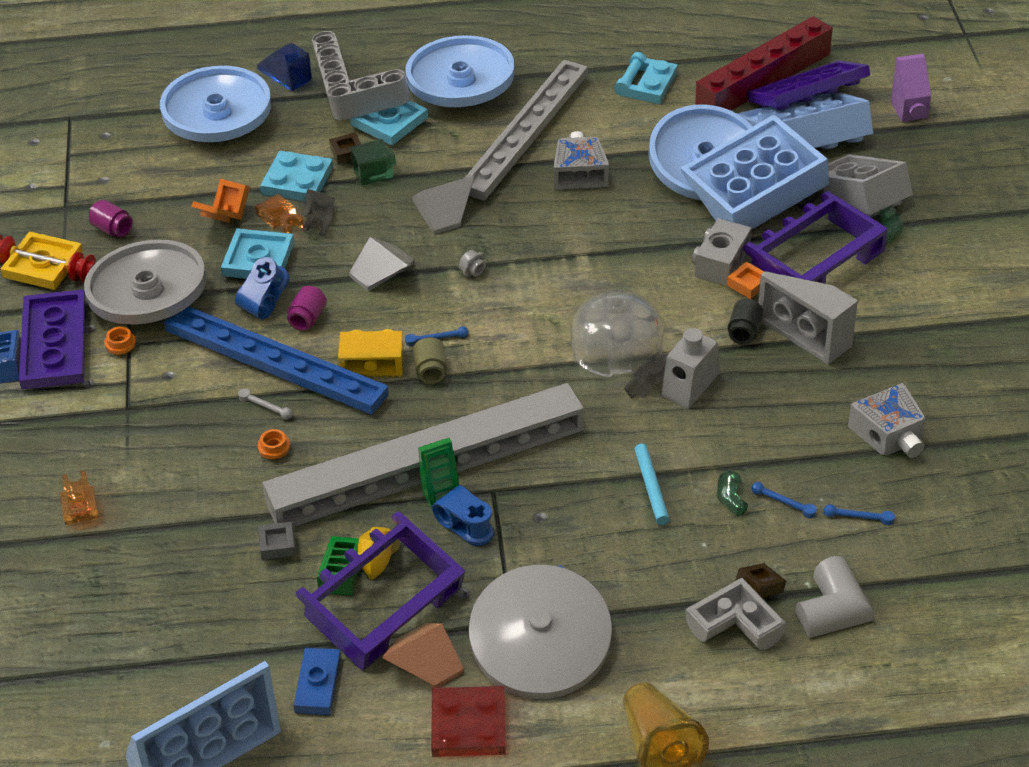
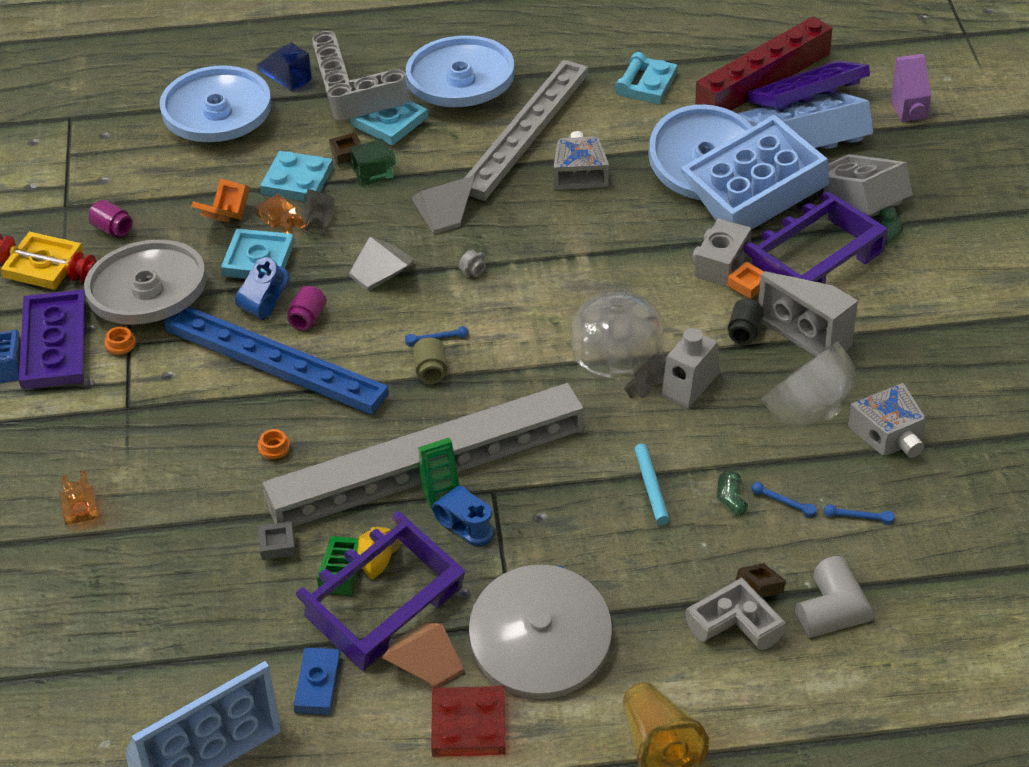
(245, 395): light grey hinge -> none
(372, 352): yellow brick -> none
(813, 389): none -> clear cylinder

